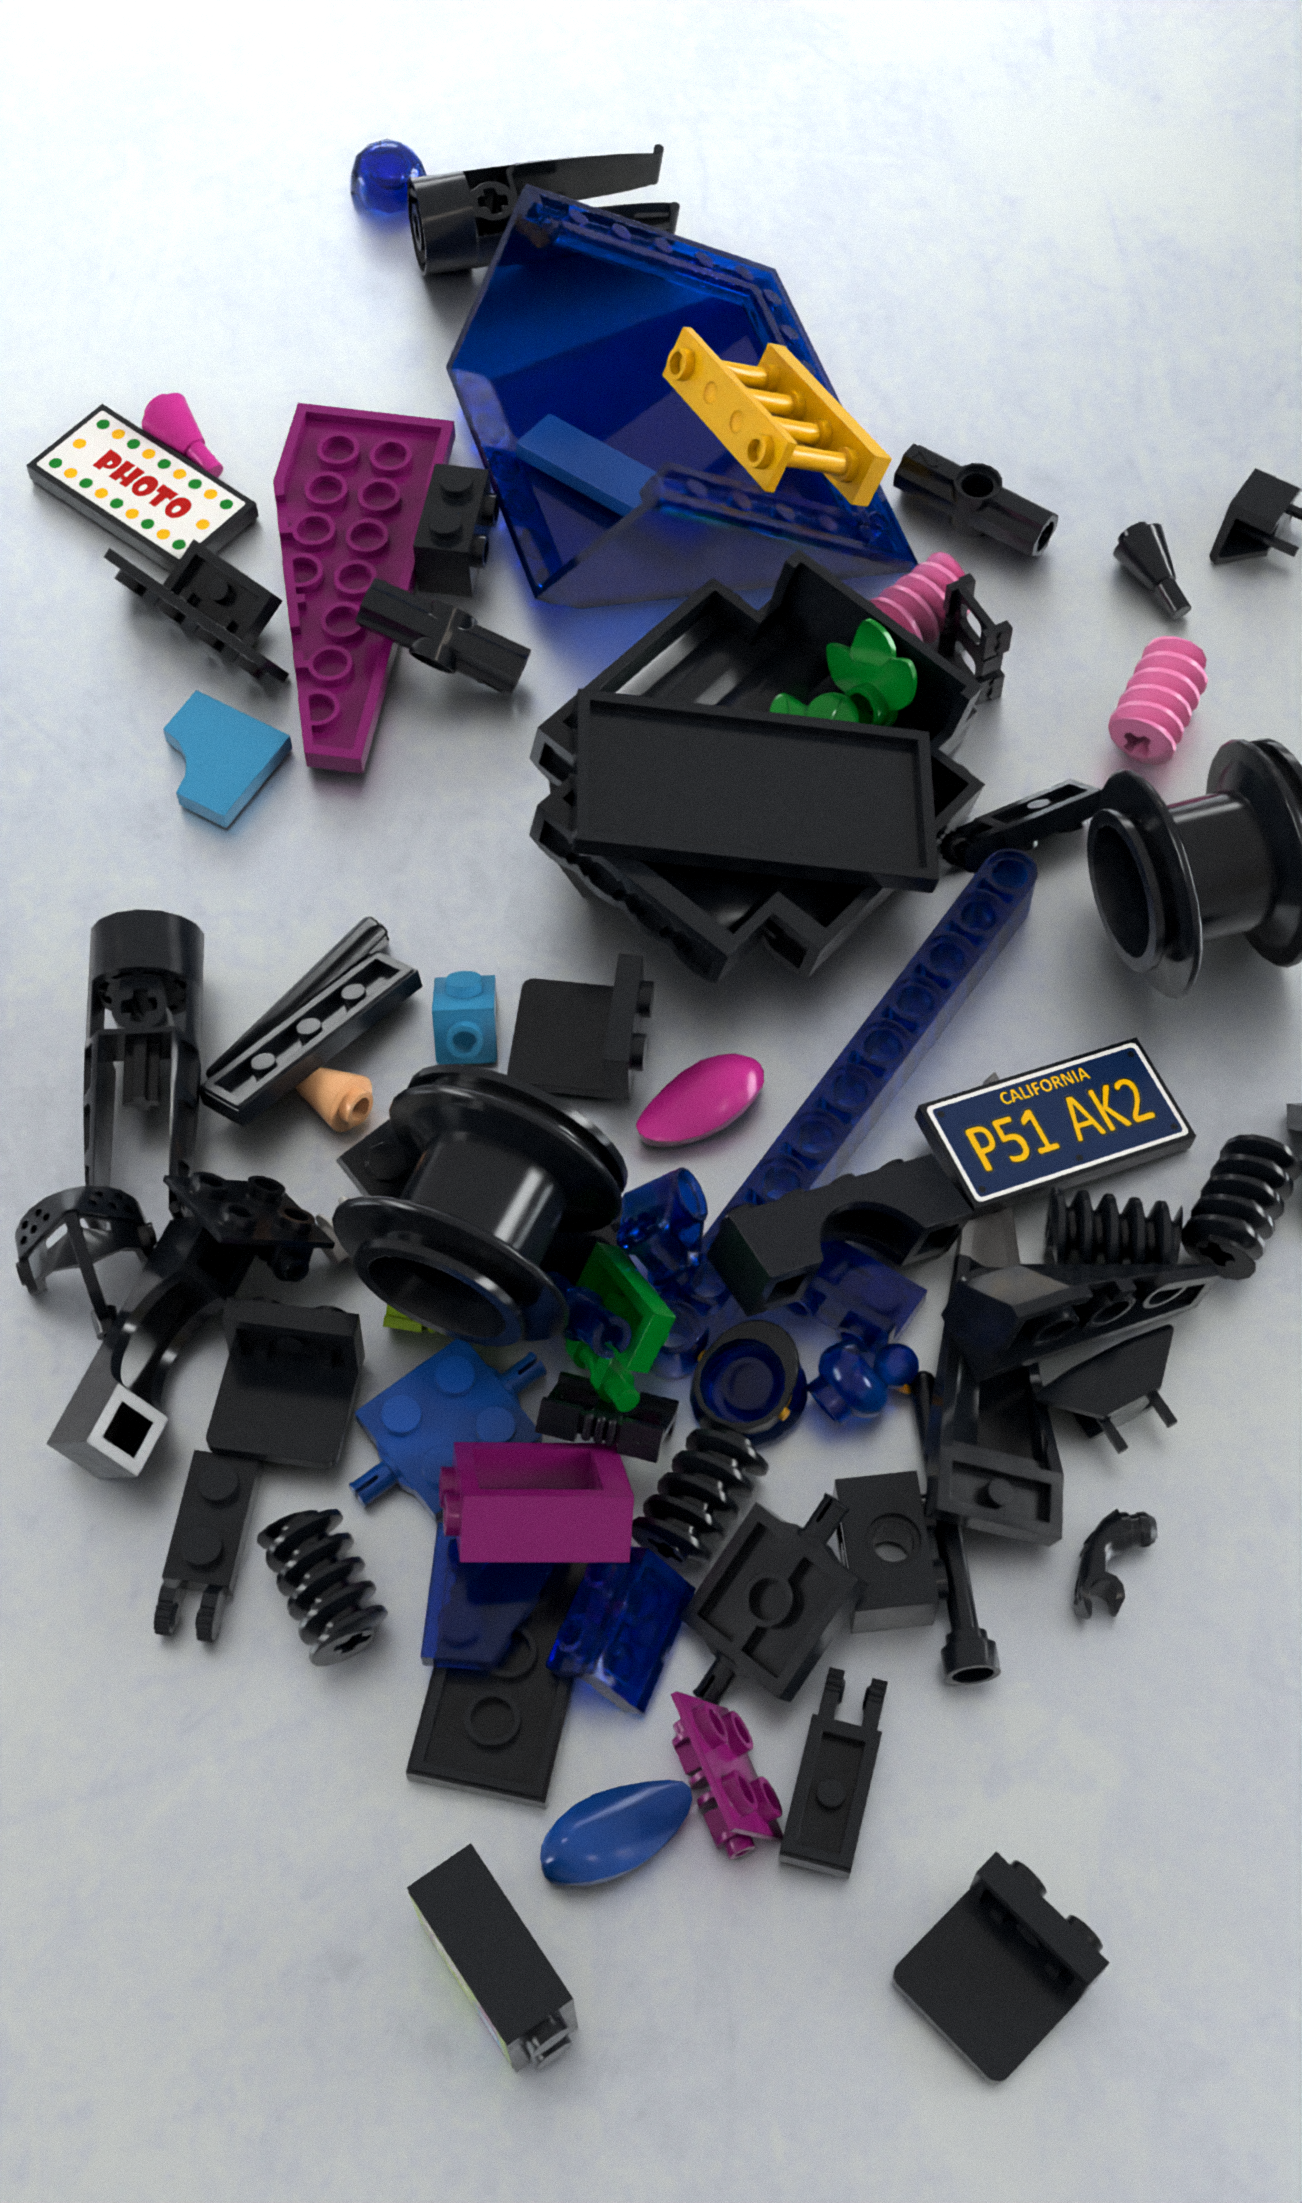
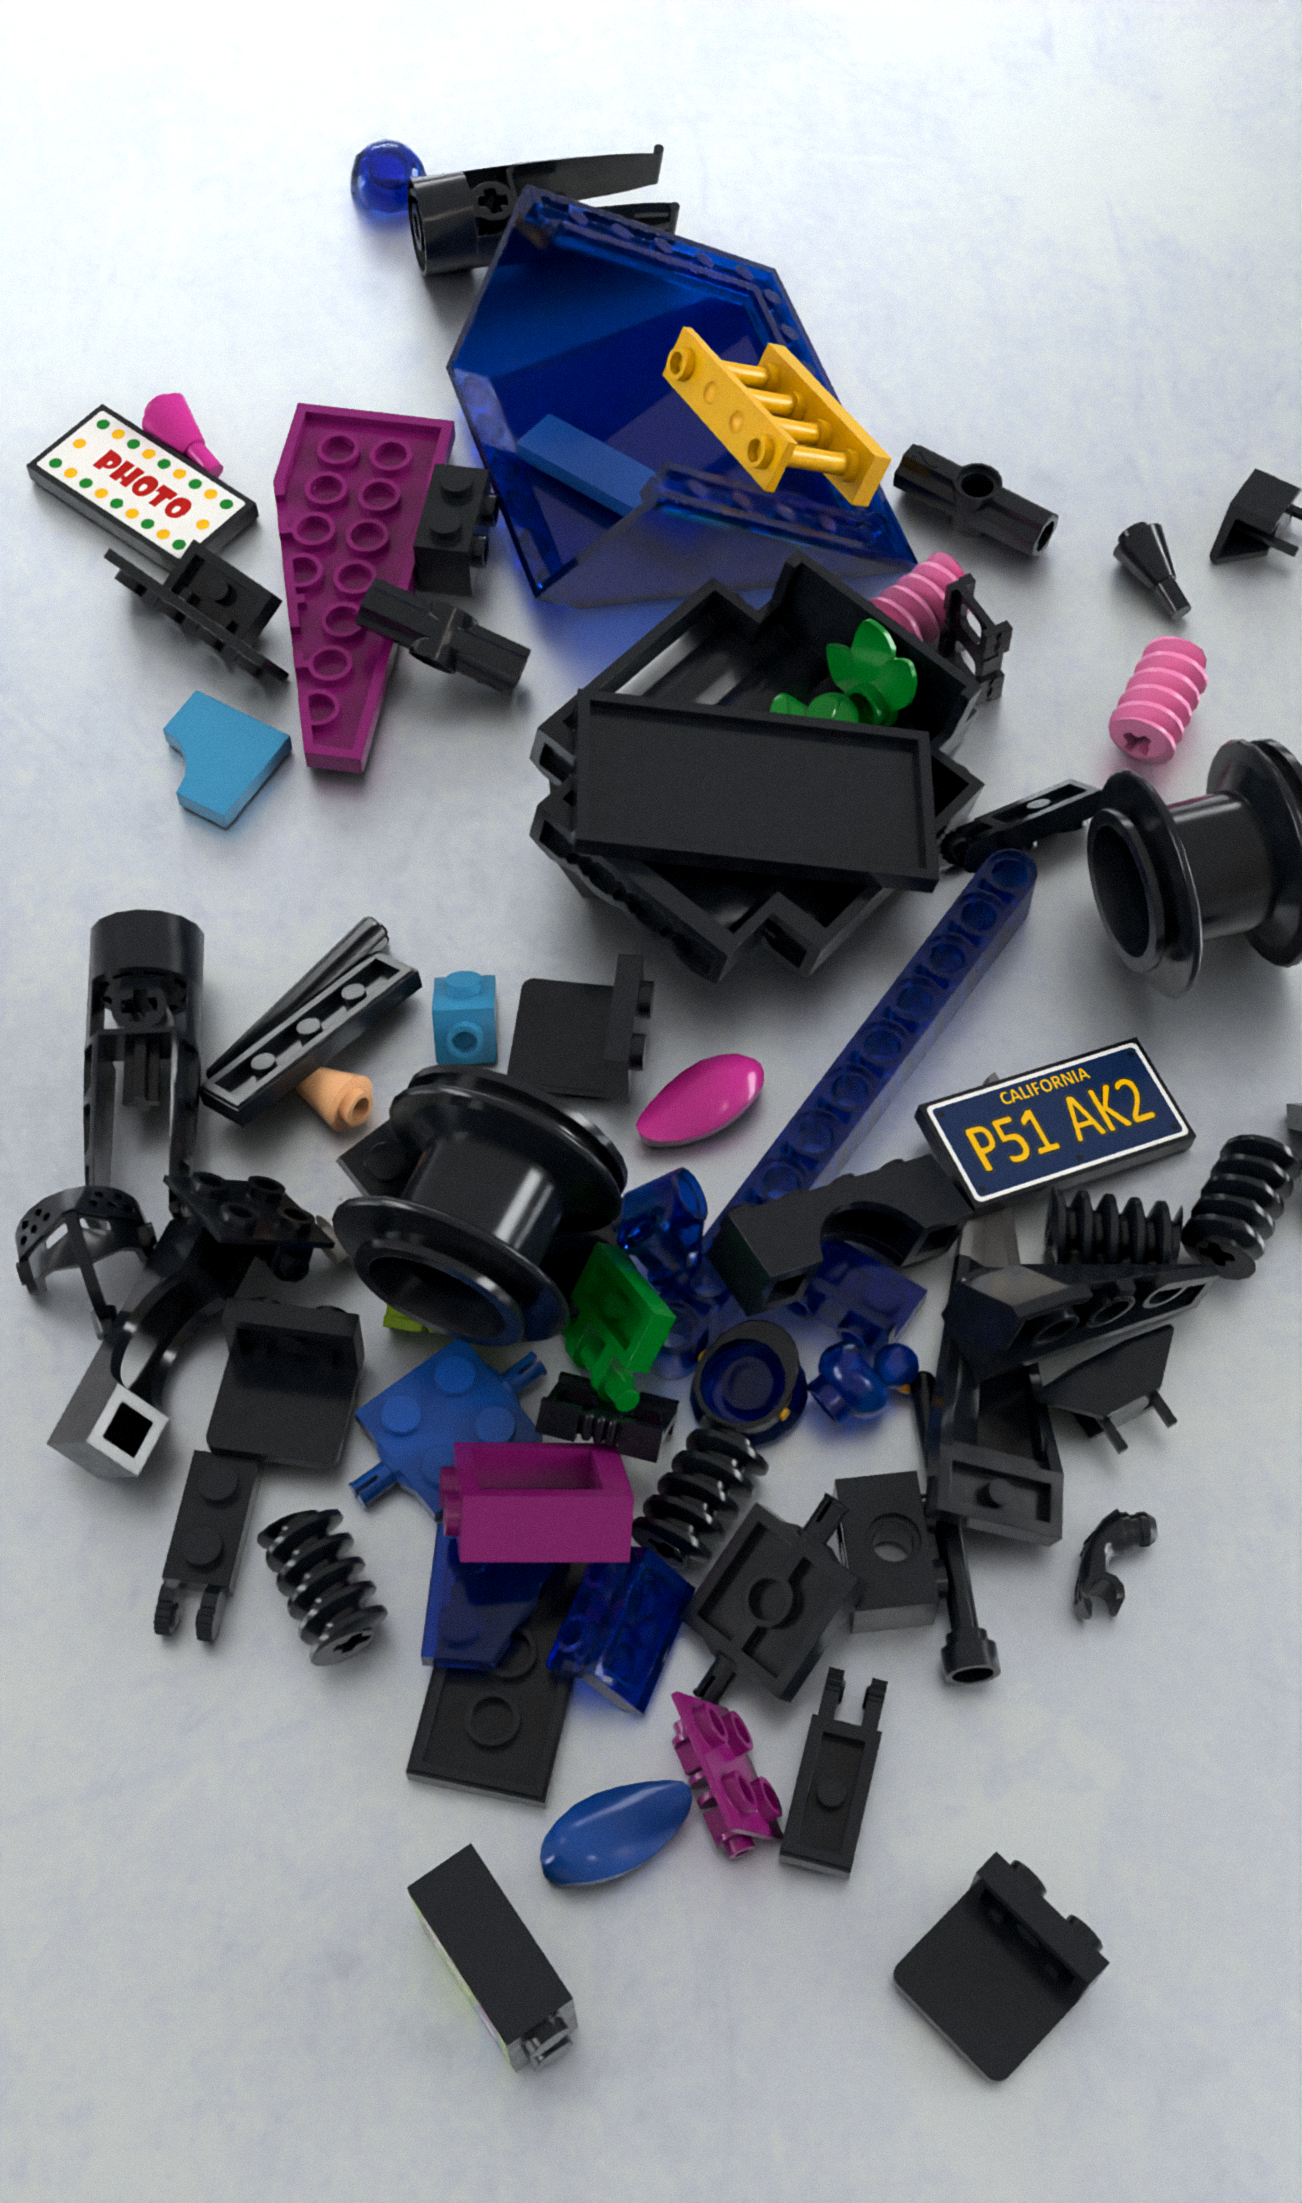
(591, 1319): clear blue pin -> none

